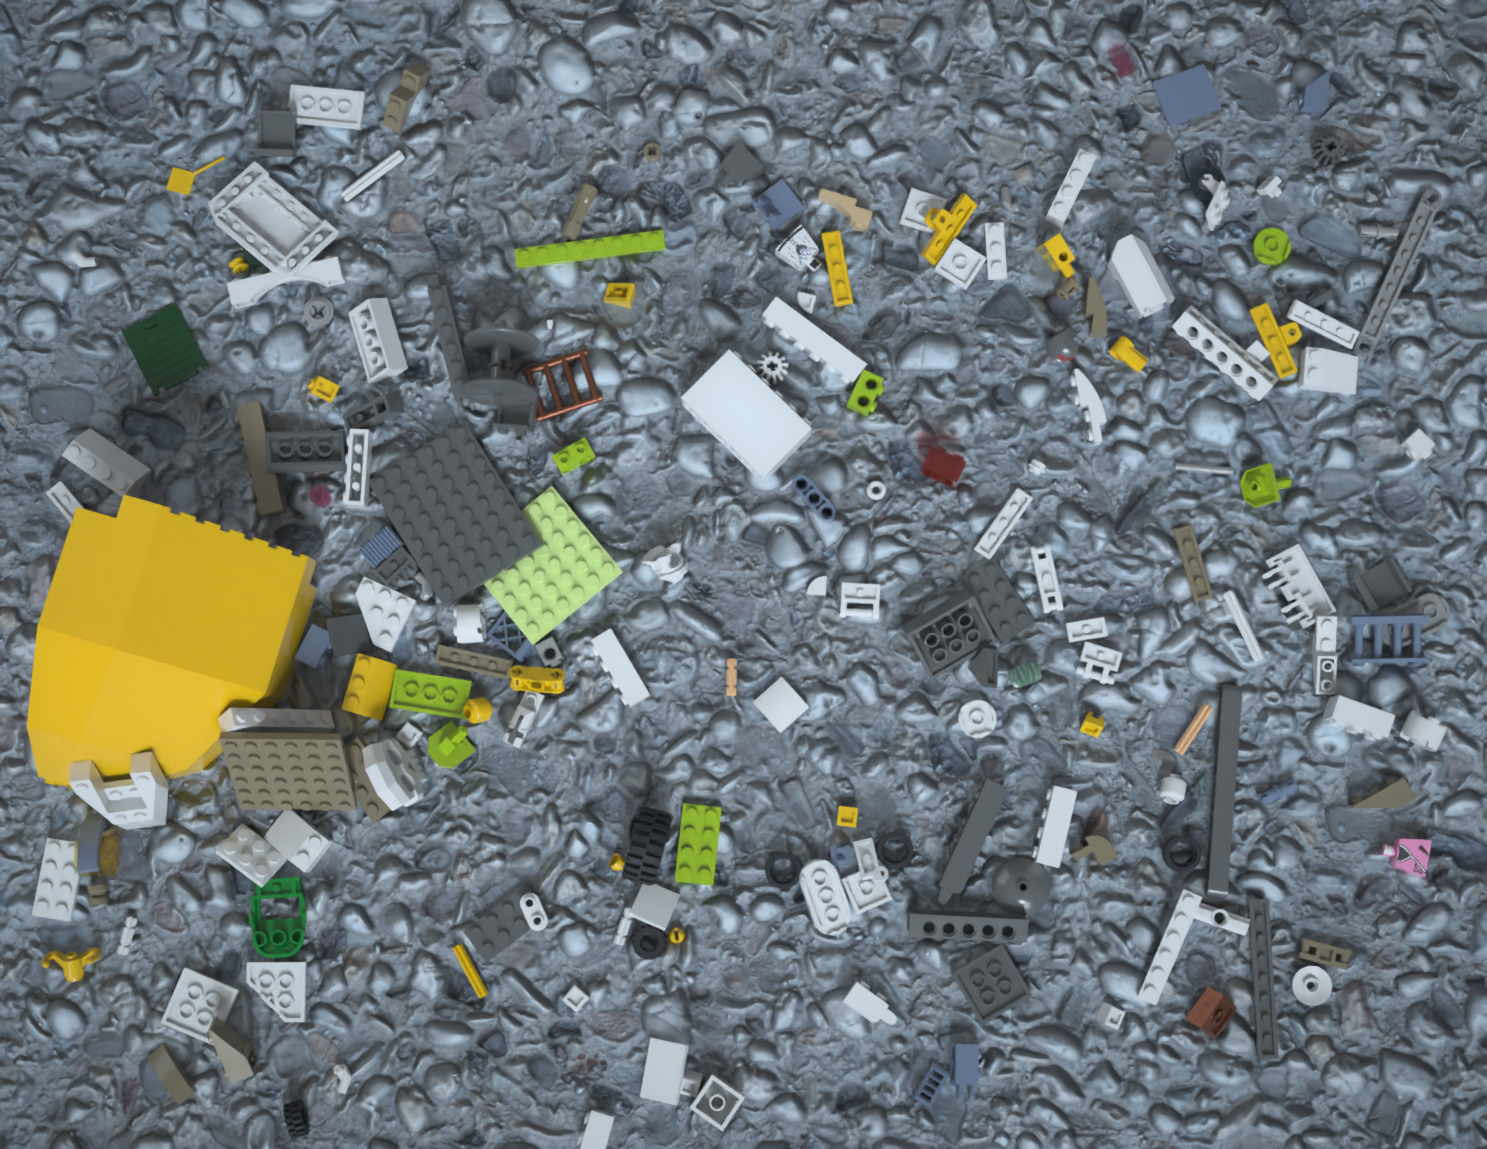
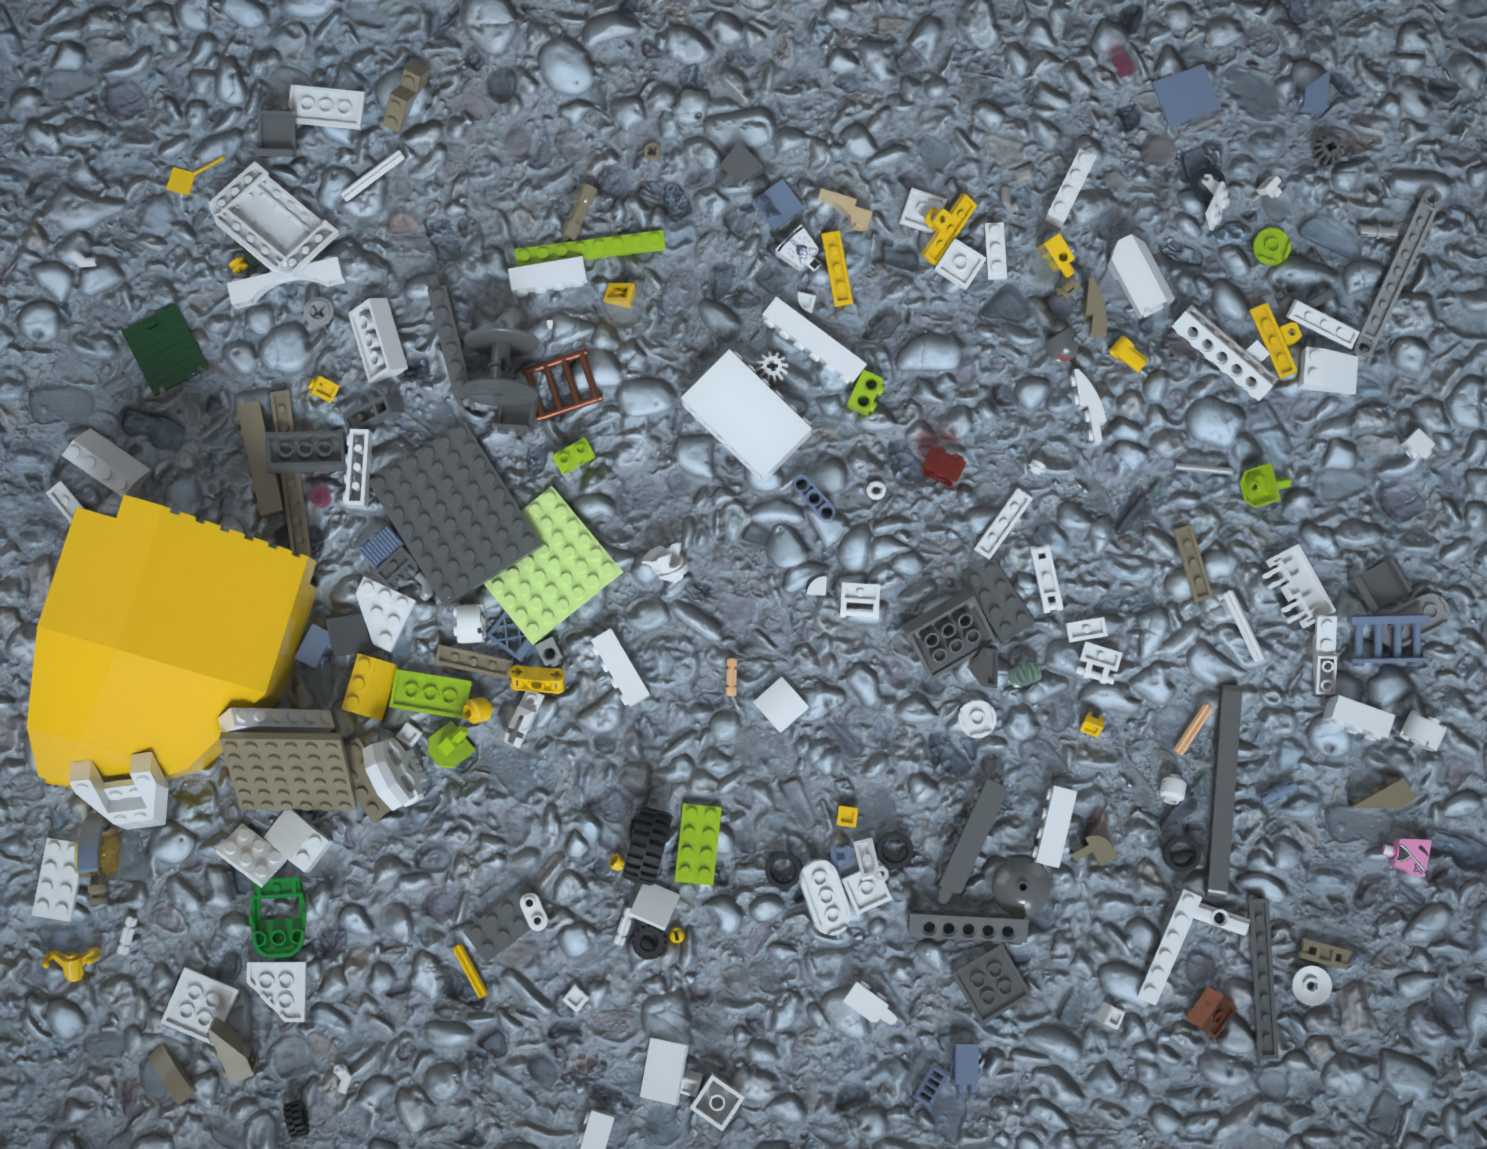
(292, 482): none -> dark tan plate
(547, 275): none -> white brick

